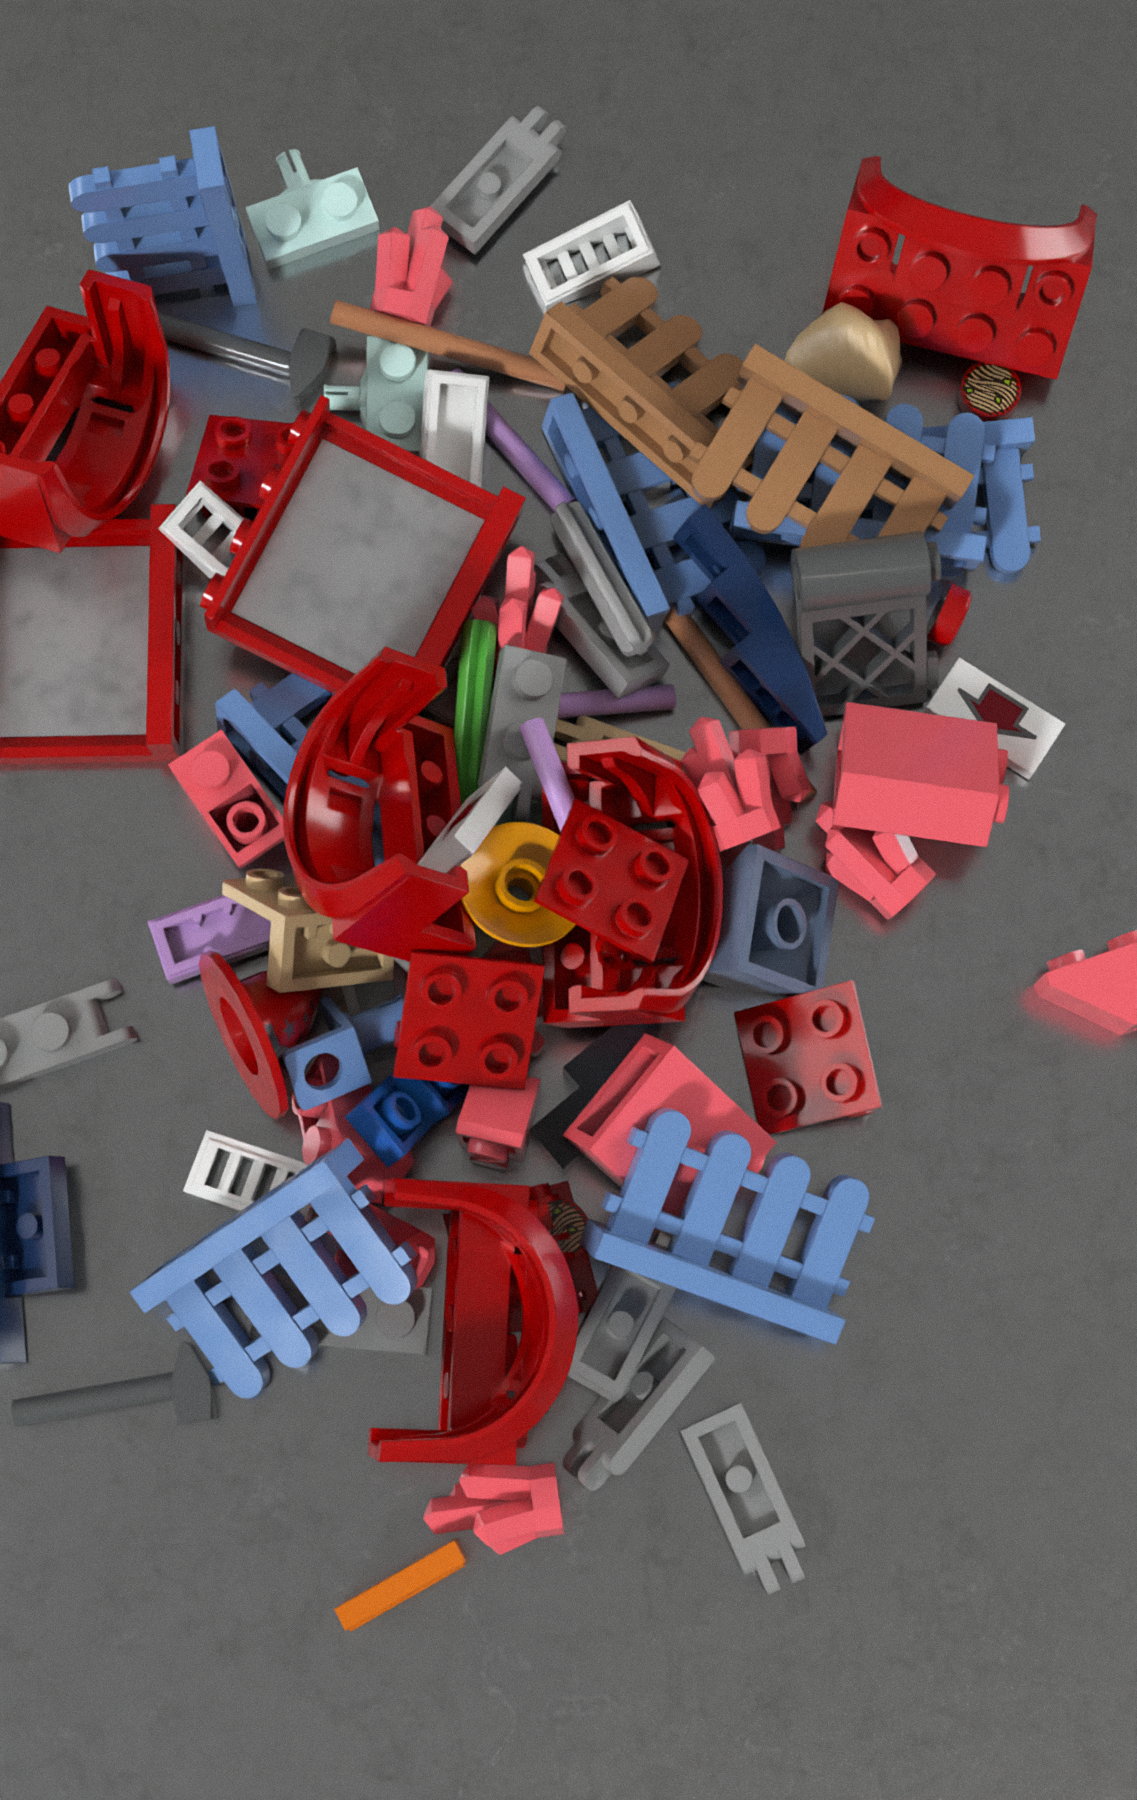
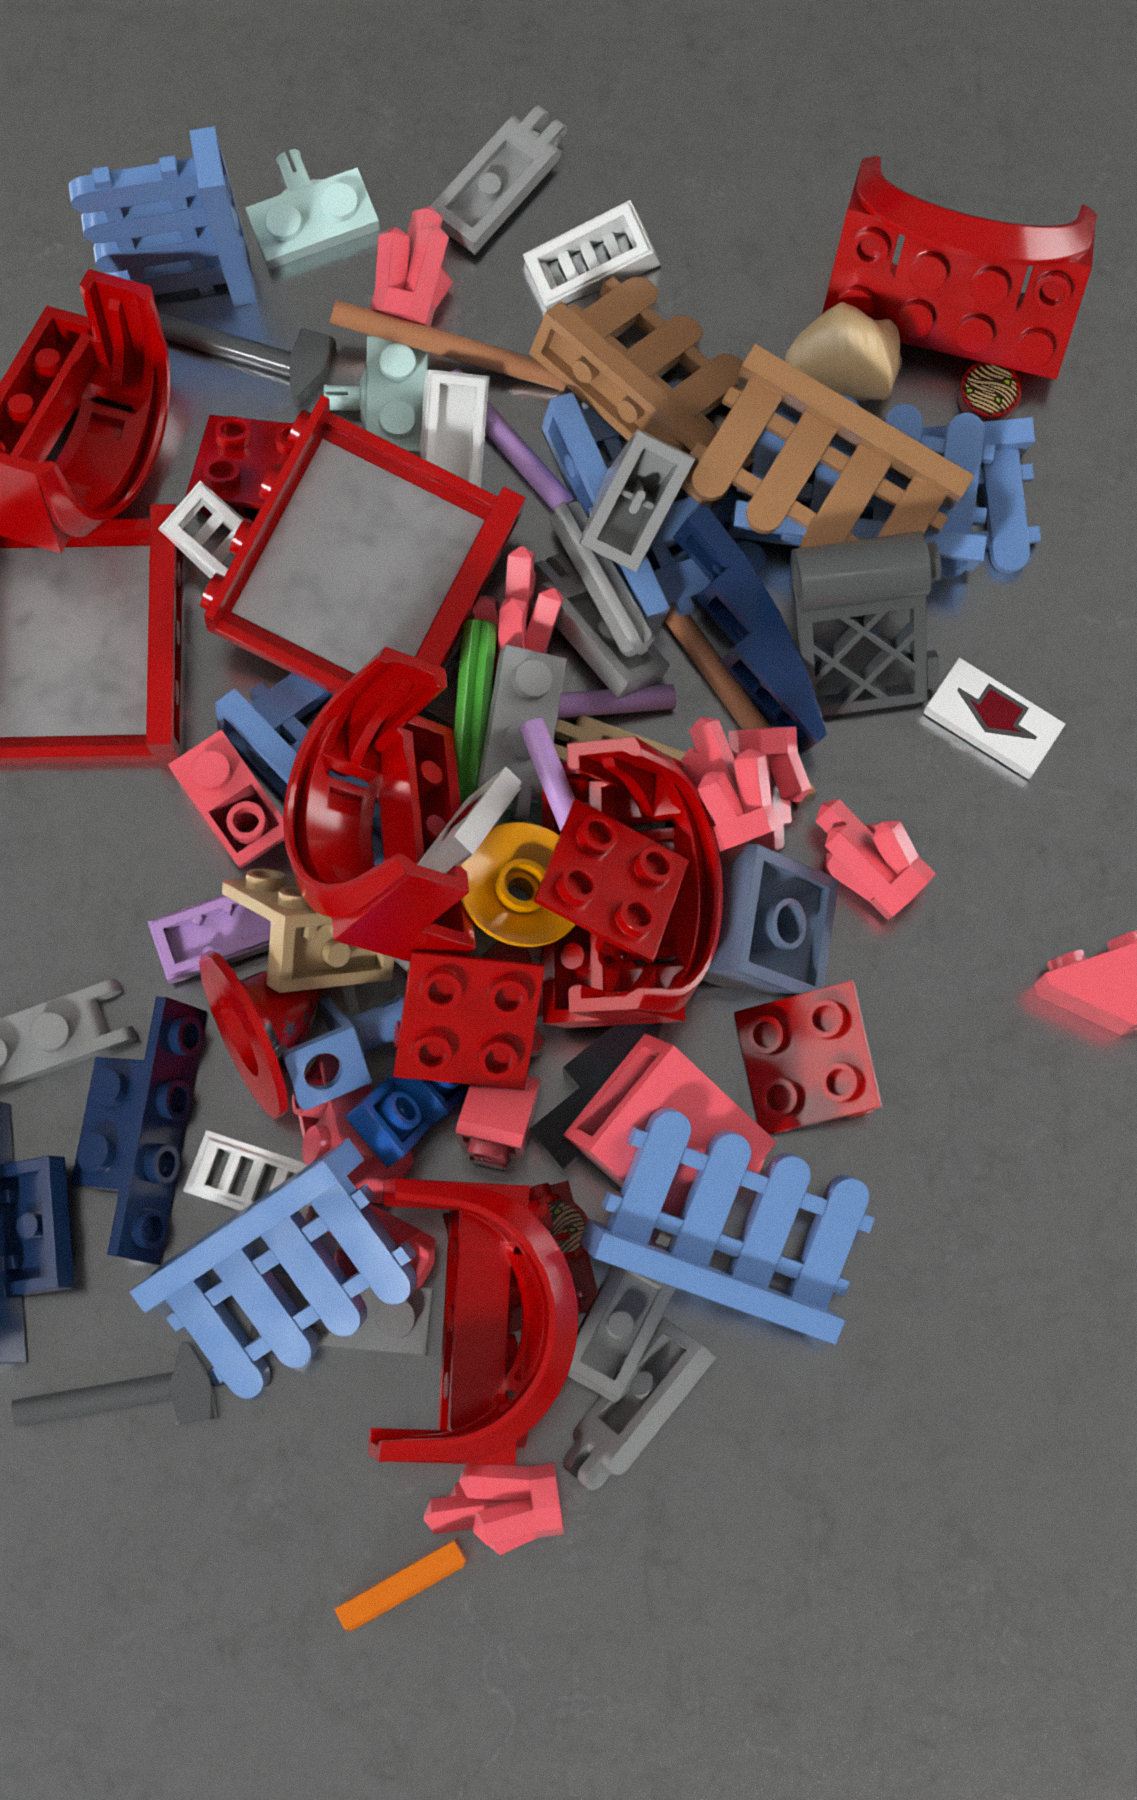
(138, 1128): none -> dark blue bracket
(635, 499): none -> light grey slope
(745, 1494): light grey hinge -> none
(919, 775): coral brick -> none
(948, 615): red tile -> none

